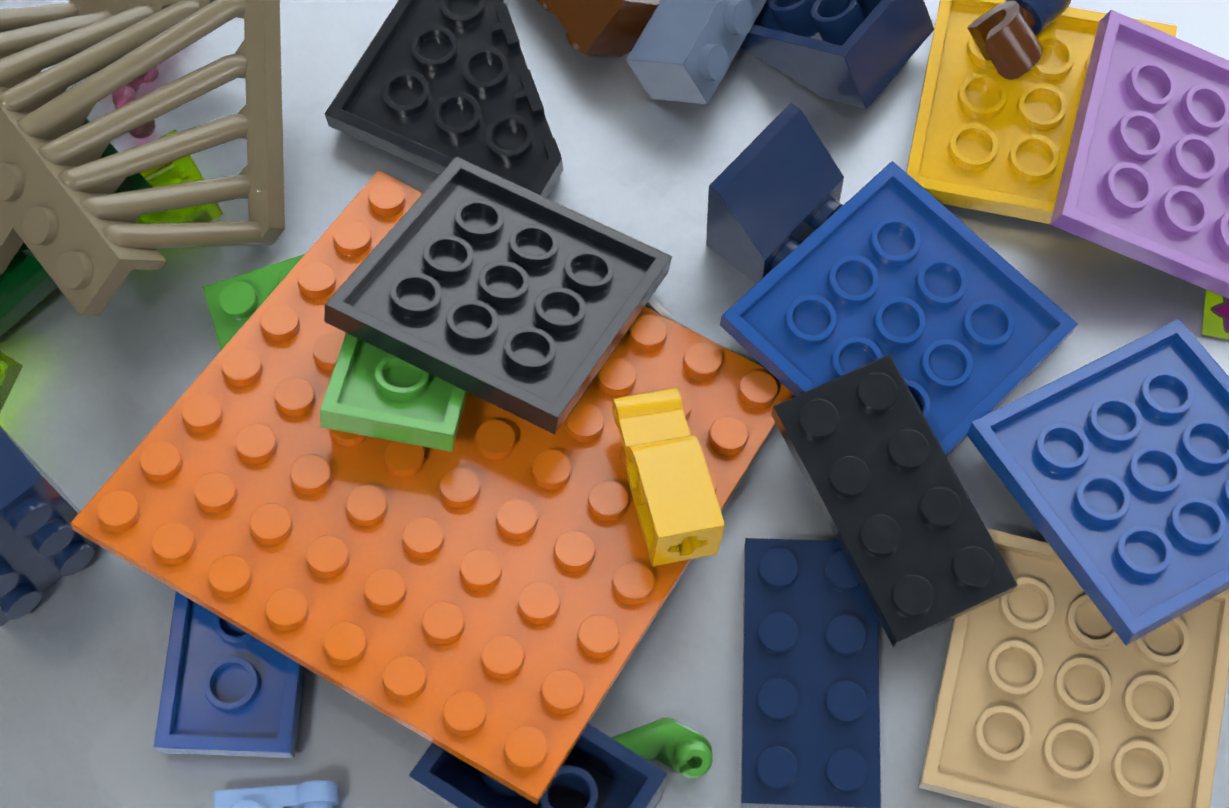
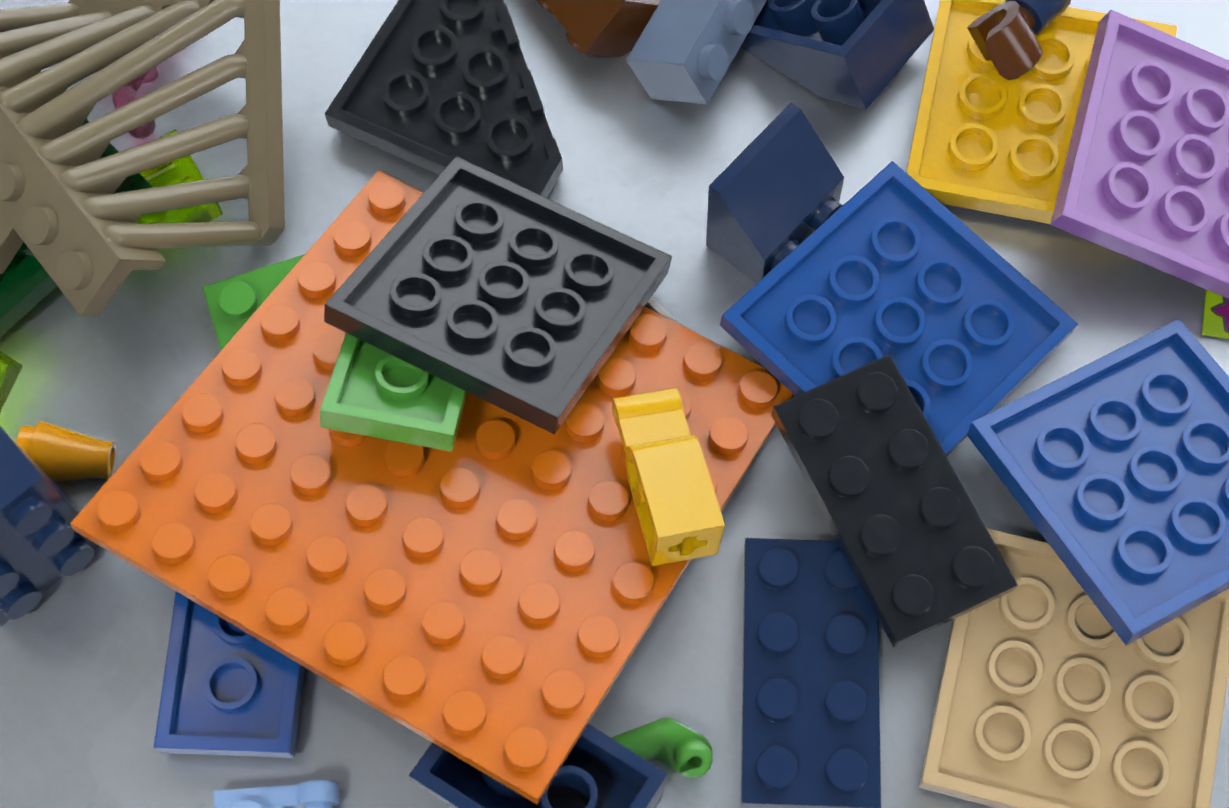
(67, 453): none -> light orange cone

